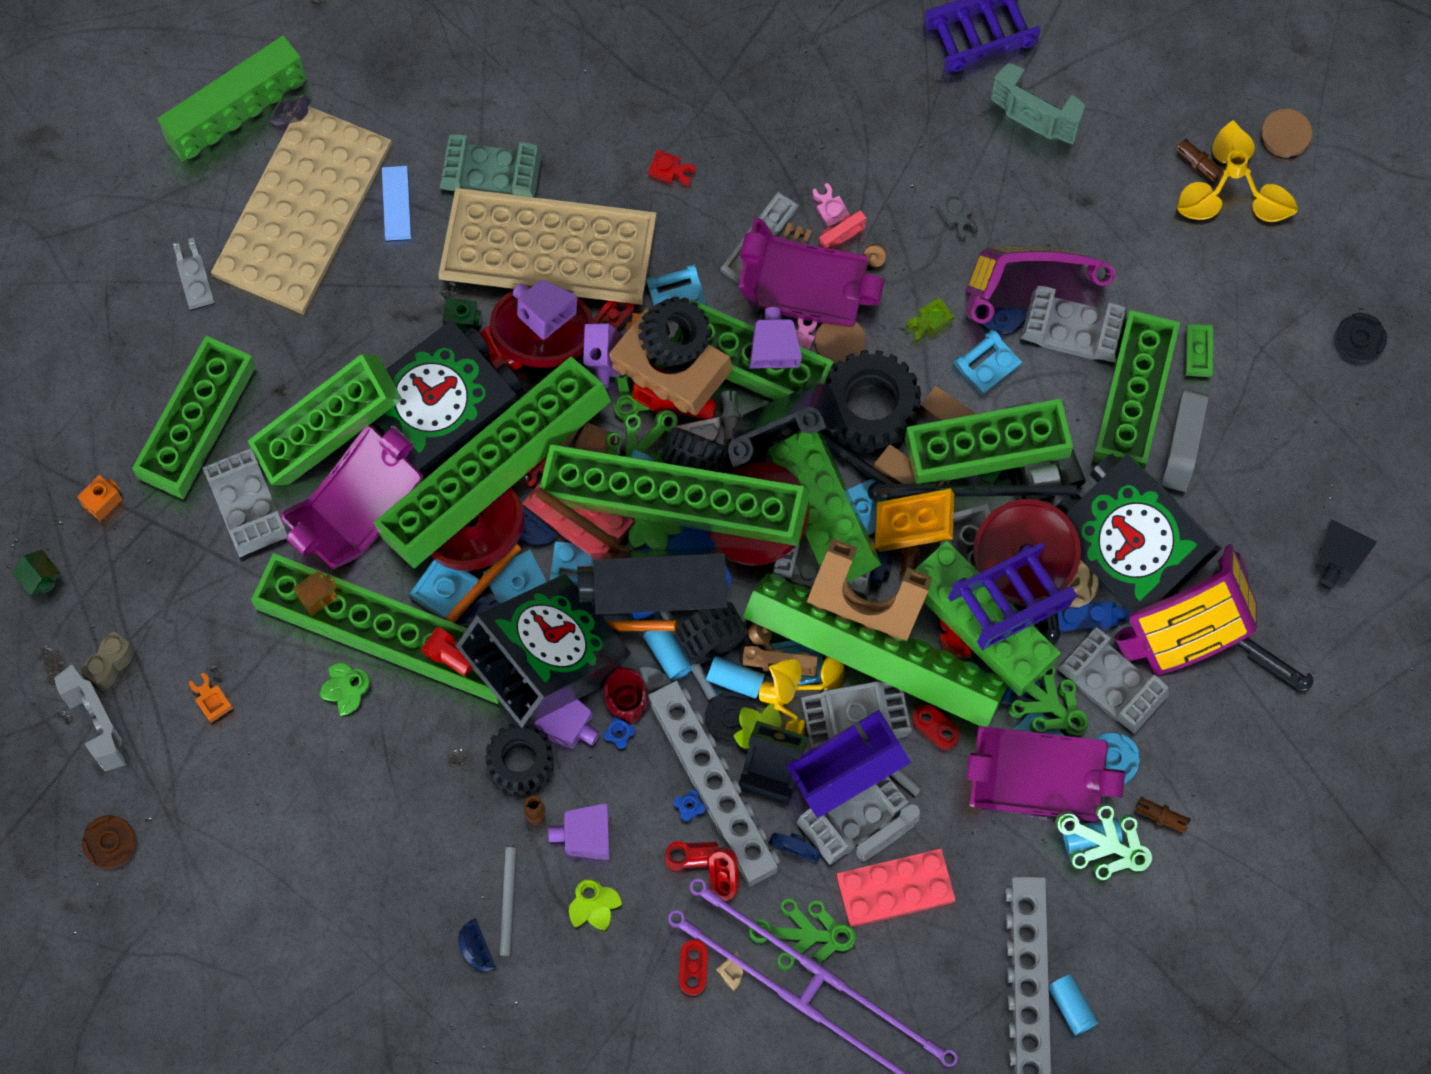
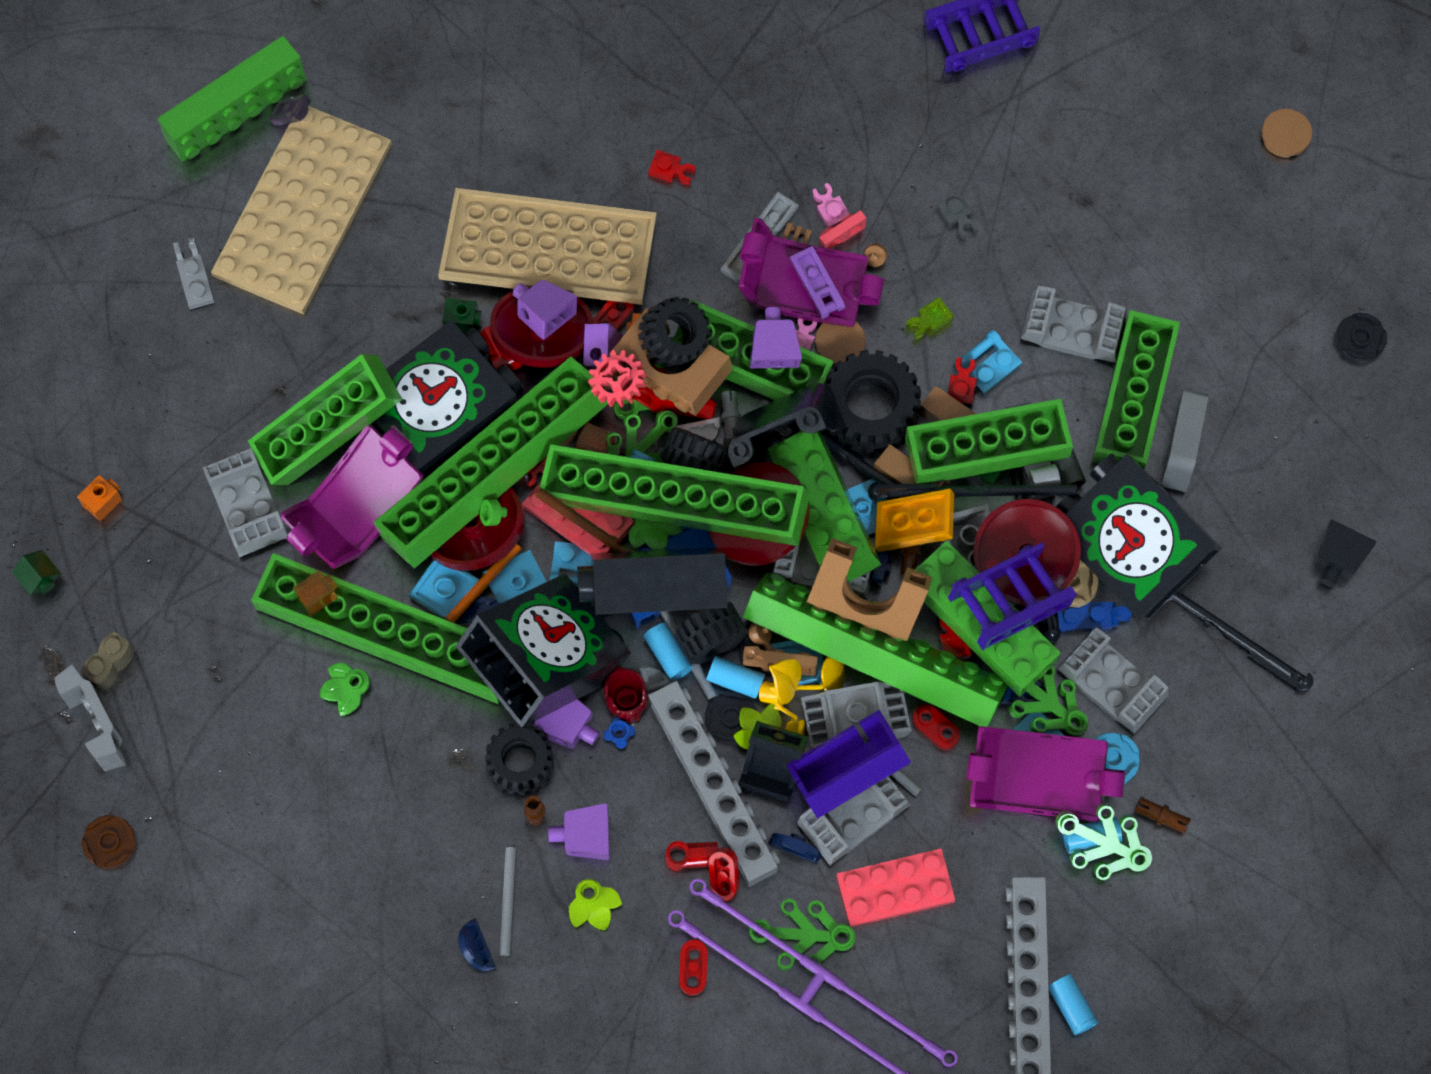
(194, 417): bright green brick -> none
(212, 701): orange plate -> none
(396, 203): light blue tile -> none
(442, 648): red piece -> none
(490, 167): sand green plate -> none
(492, 512): none -> bright green tile
(535, 530): dark blue plate -> none
(628, 379): none -> coral gear
(643, 625): orange bar -> none
(686, 812): blue plate -> none
(691, 291): medium azure plate -> none
(731, 973): tan tile -> none
(816, 282): none -> medium lavender plate
(888, 833): light grey hinge -> none
(963, 386): none -> red plate
(993, 261): magenta panel -> none
(1004, 319): dark blue plate -> none
(1032, 111): sand green plate -> none
(1195, 620): panel -> none
(1199, 350): bright green plate -> none
(1200, 160): reddish brown pin -> none
(1235, 149): yellow plant -> none

